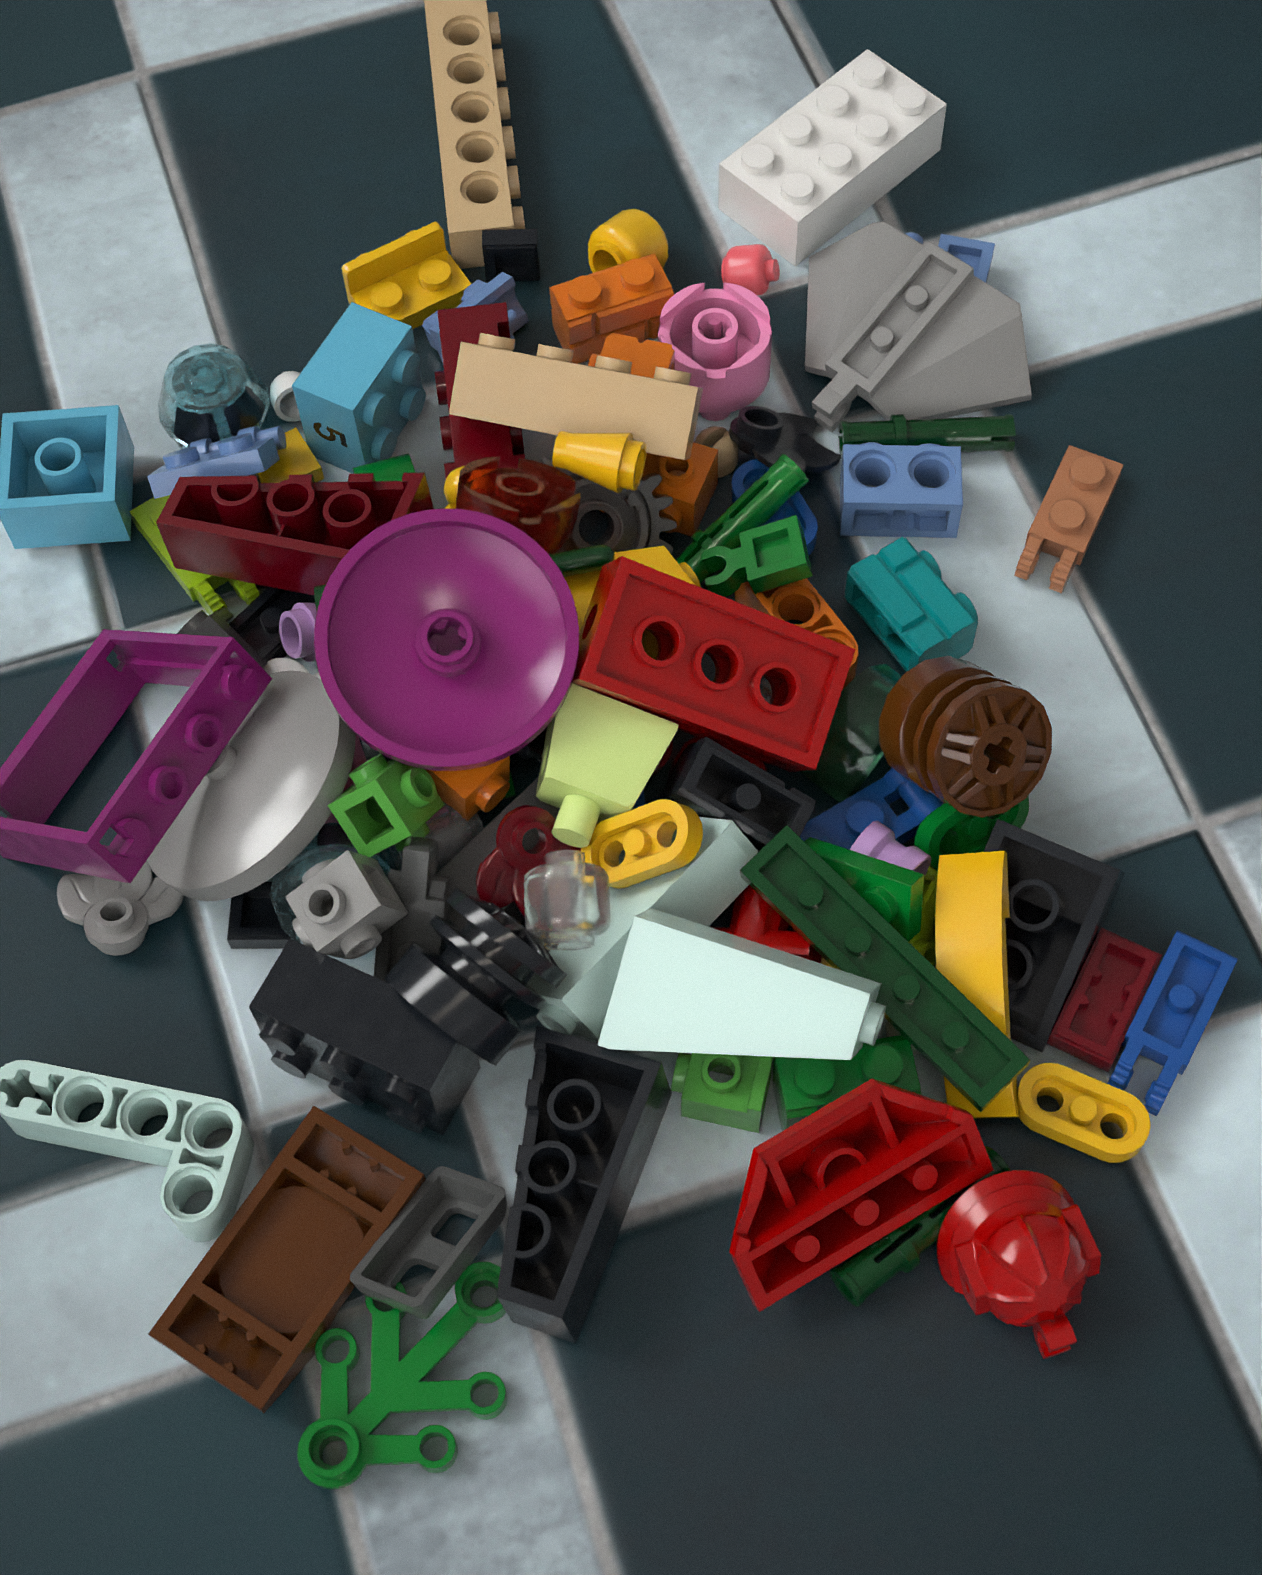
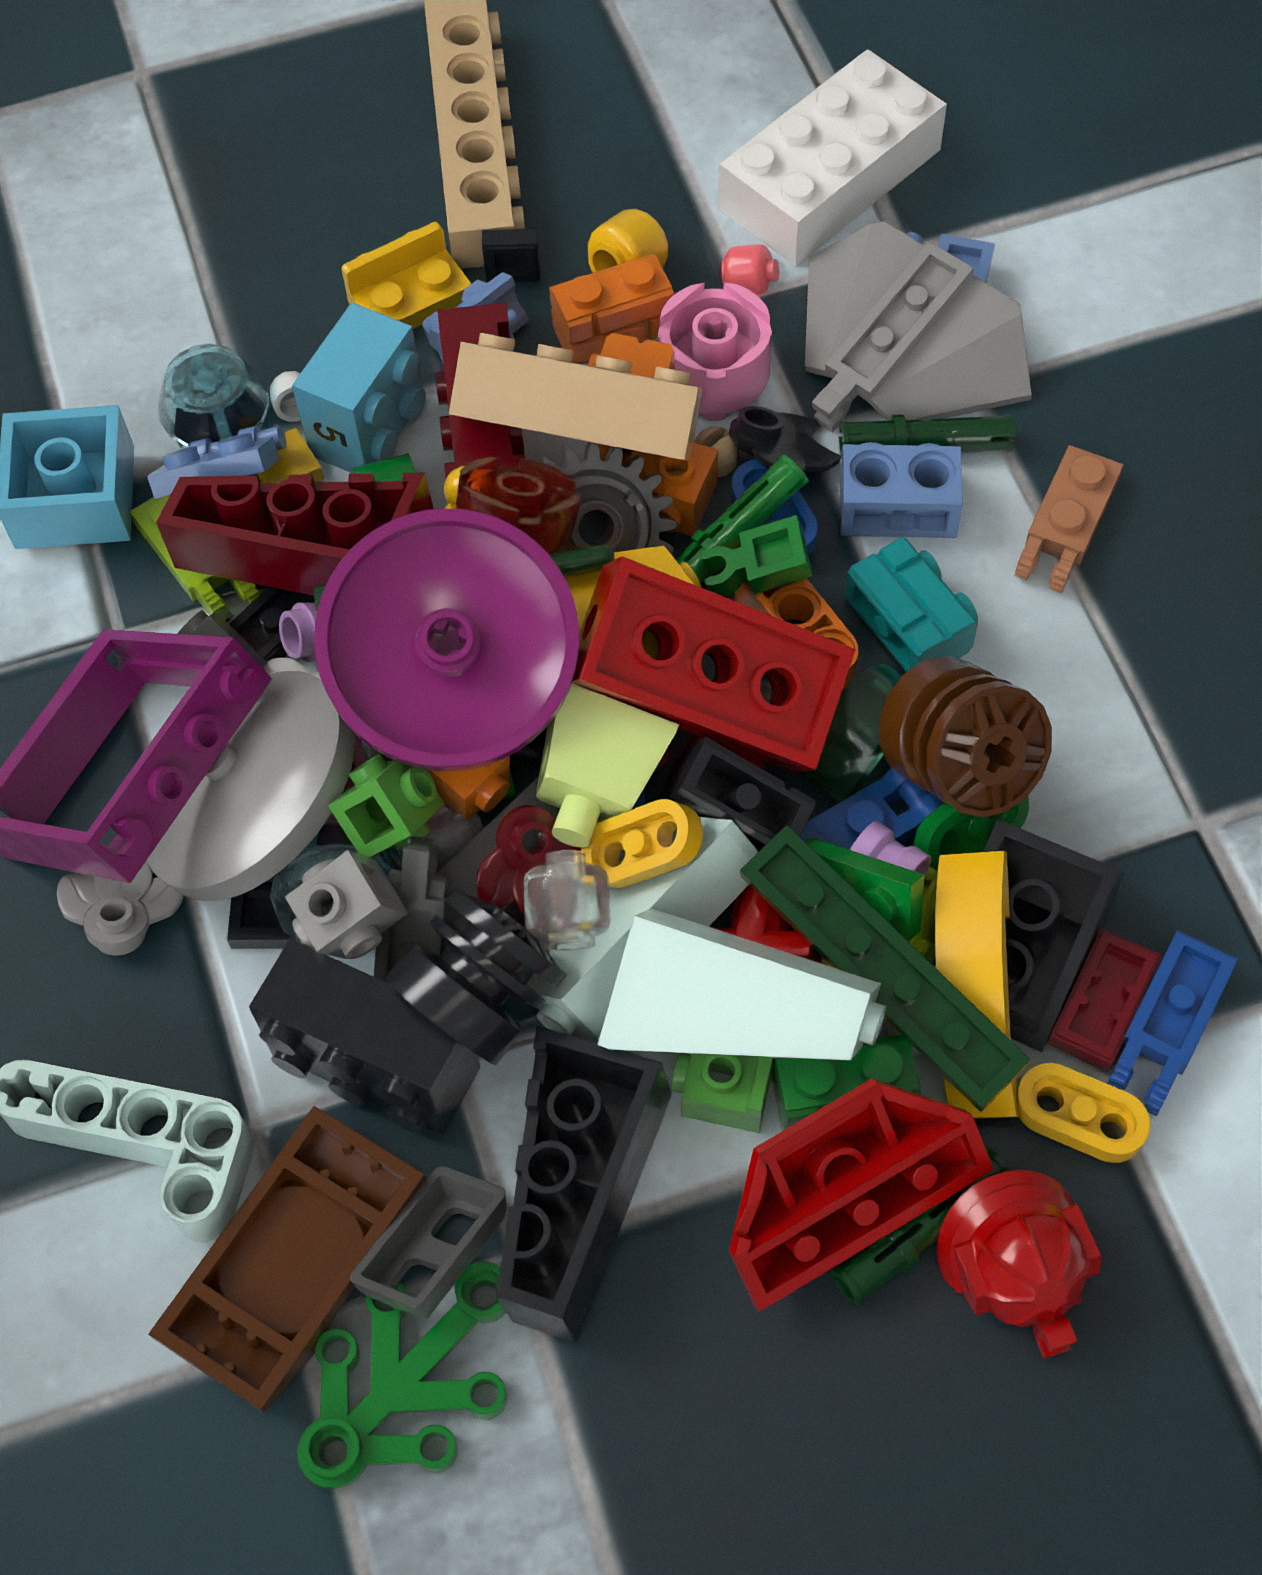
(603, 458): yellow cone -> none

